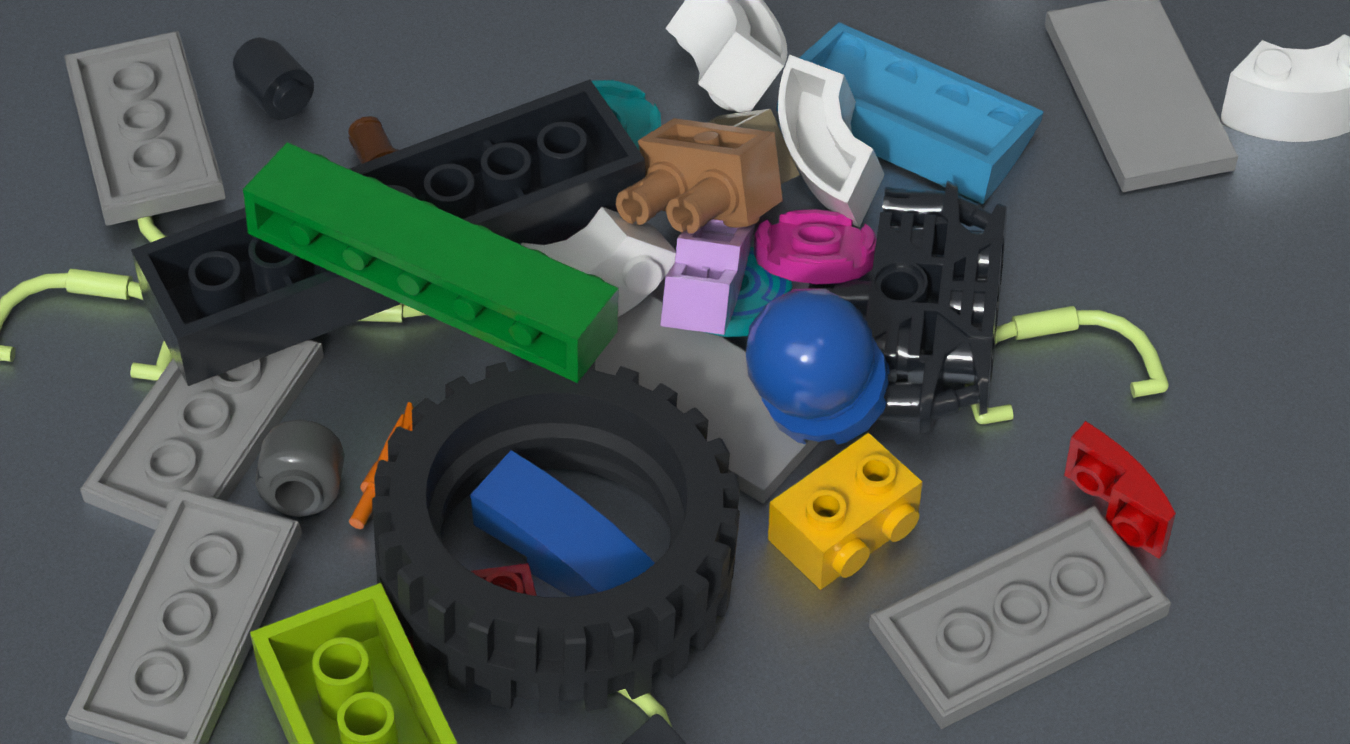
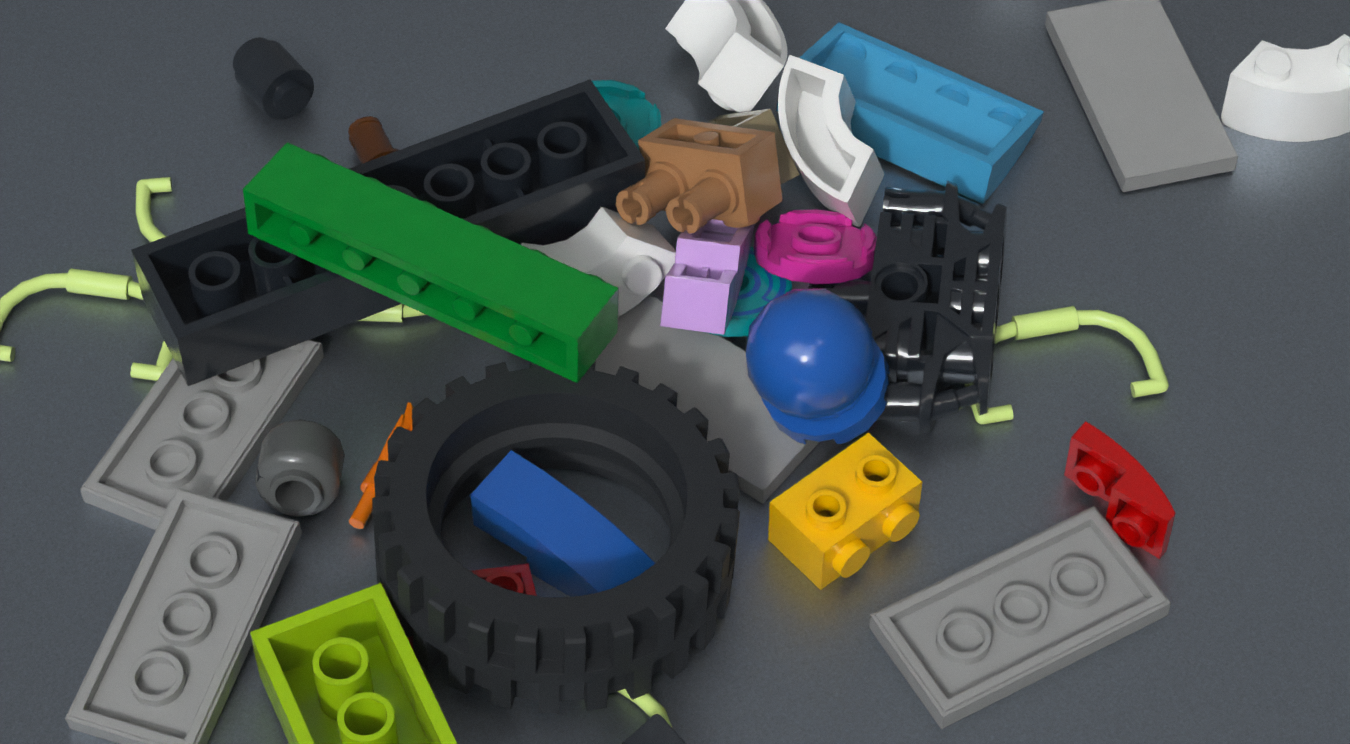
(143, 128): light grey tile -> none

